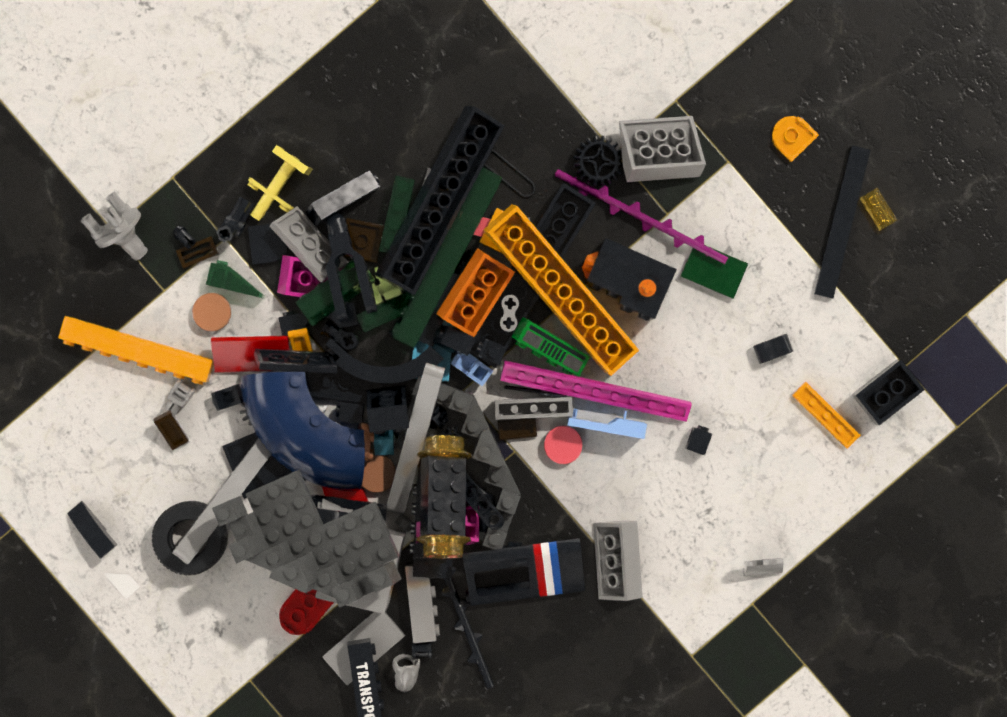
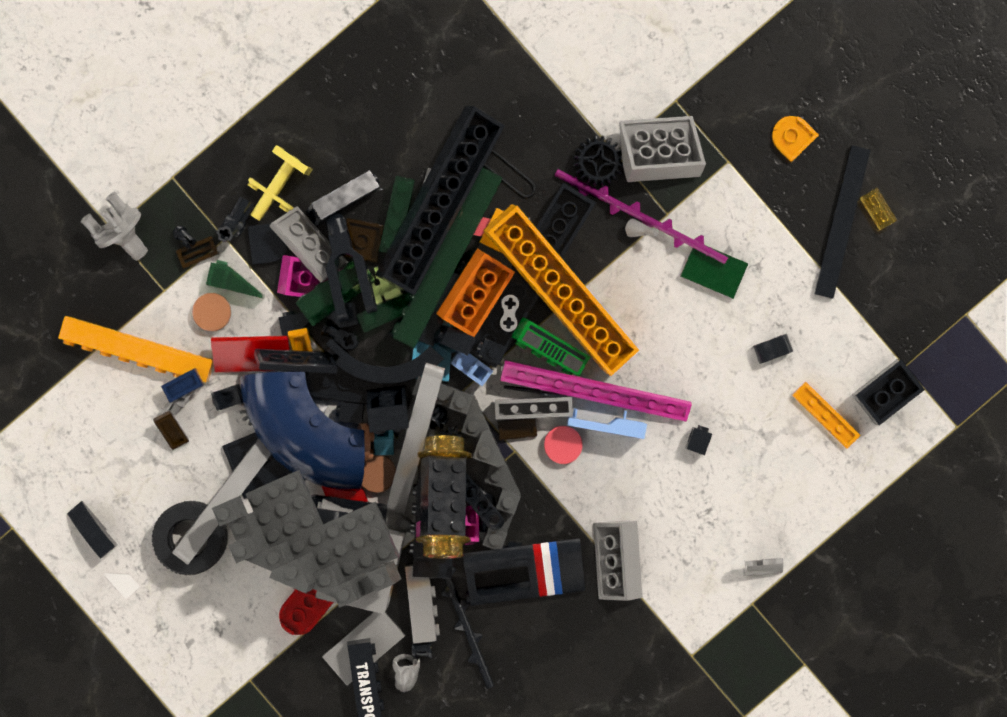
(182, 385): none -> dark blue tile
(631, 276): black piece -> none
(635, 228): none -> light grey cone

